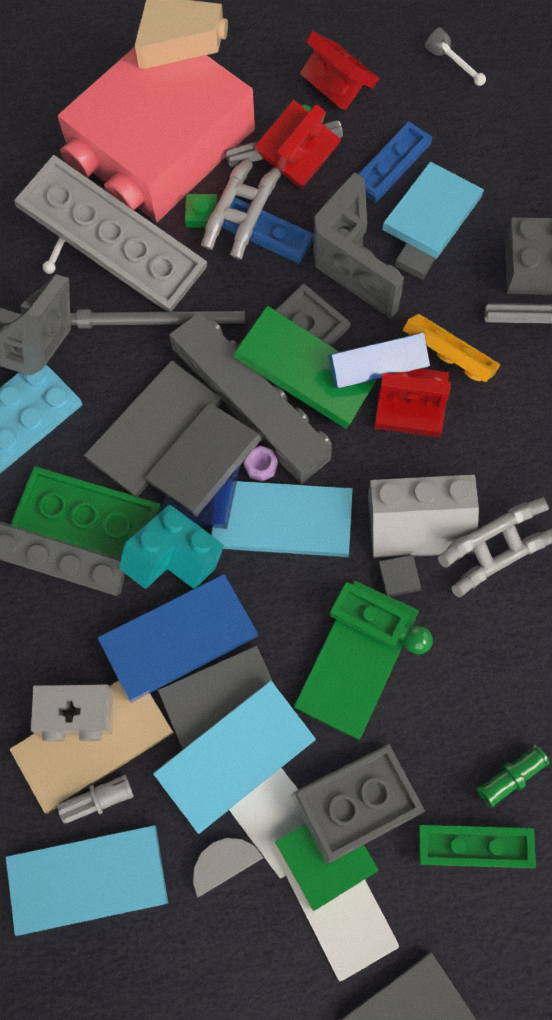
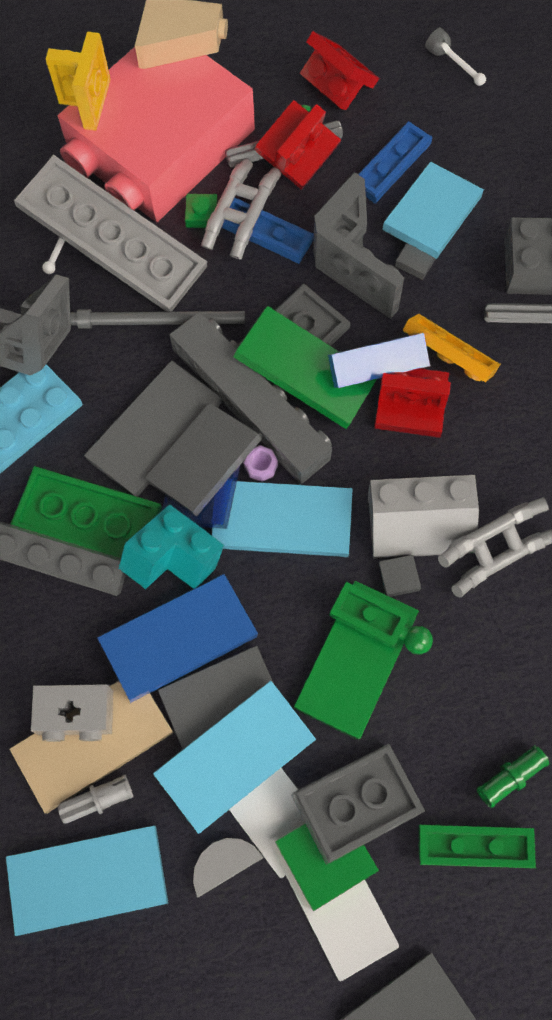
(81, 78): none -> yellow bracket

